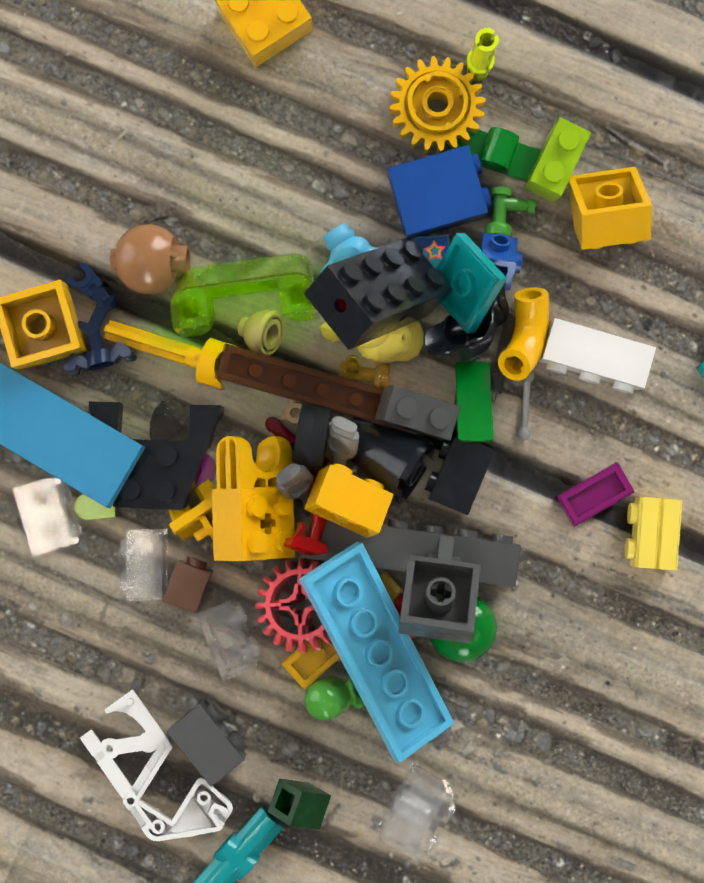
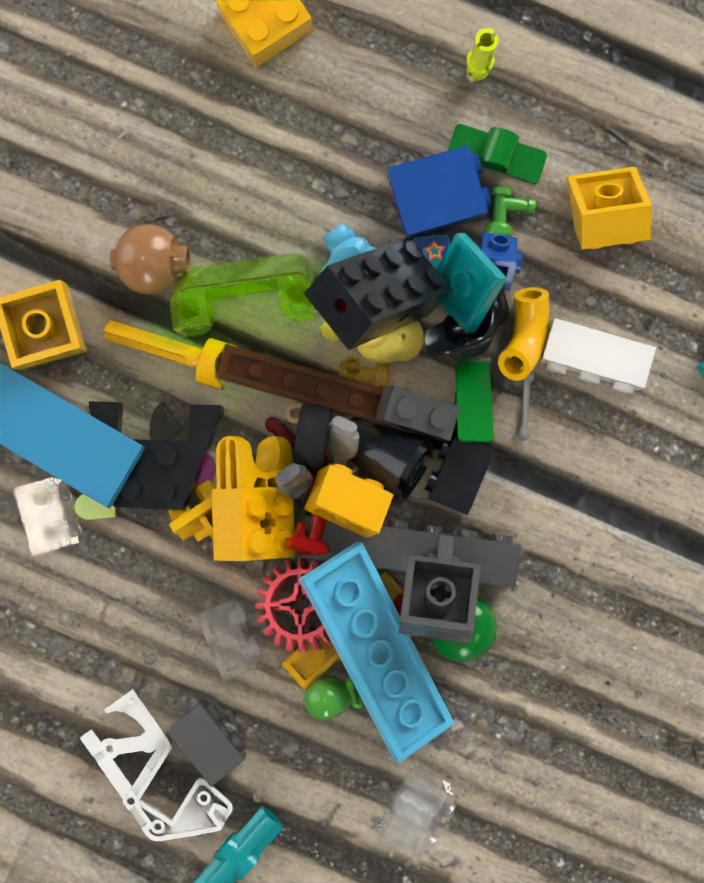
(99, 356): dark blue piece -> none
(145, 564): clear brick -> none
(188, 584): reddish brown brick -> none
(262, 331): tan brick -> none
(299, 804): dark green brick -> none
(440, 84): yellow gear -> none
(557, 160): lime brick -> none
(595, 494): magenta tile -> none
(654, 533): light yellow brick -> none

